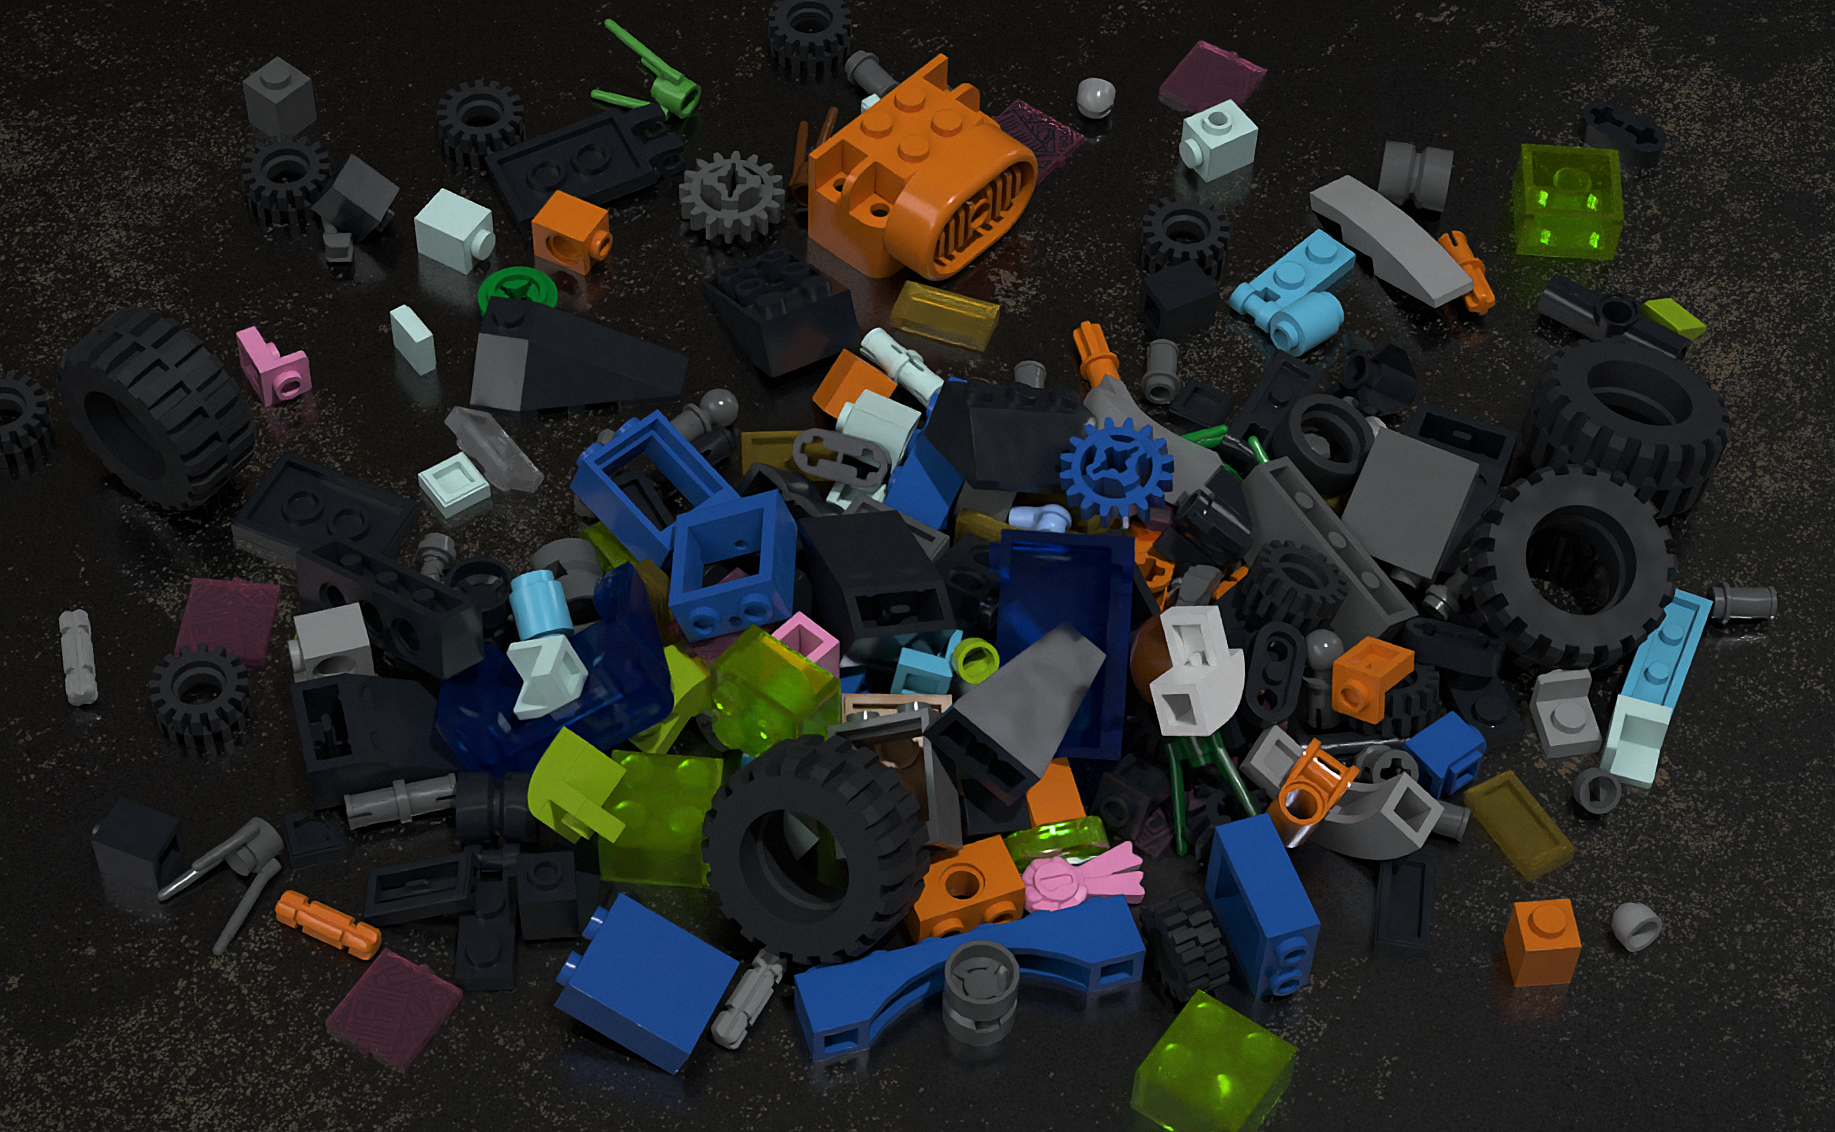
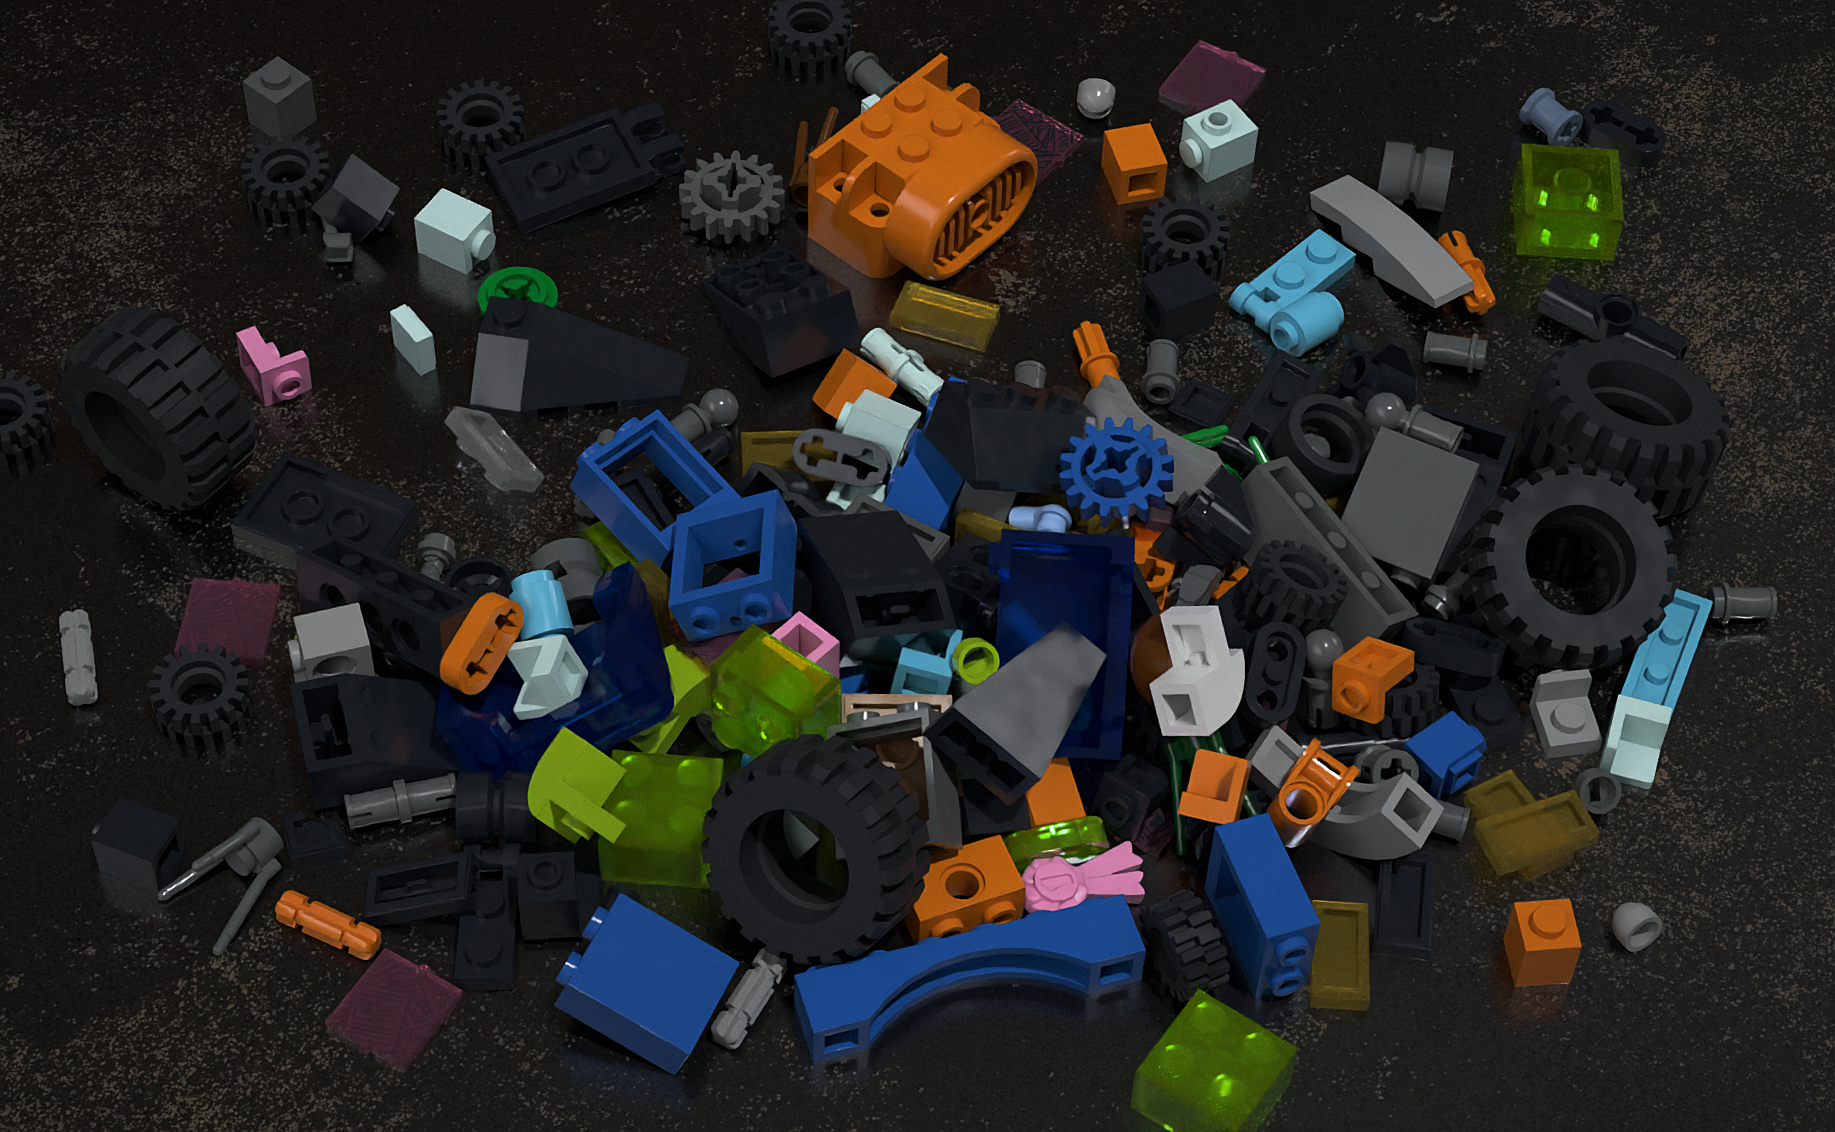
(454, 485): light aqua tile -> none
(481, 643): none -> orange beam
(571, 233): orange brick -> none
(671, 89): bright green plant -> none
(980, 992): dark grey wheel -> none
(1134, 163): none -> orange brick
(1216, 787): none -> orange panel
(1341, 957): none -> clear yellow tile
(1390, 412): none -> dark grey pin
(1455, 350): none -> dark grey pin
(1536, 832): none -> clear yellow tile
(1551, 117): none -> sand blue bush
(1674, 317): lime slope -> none

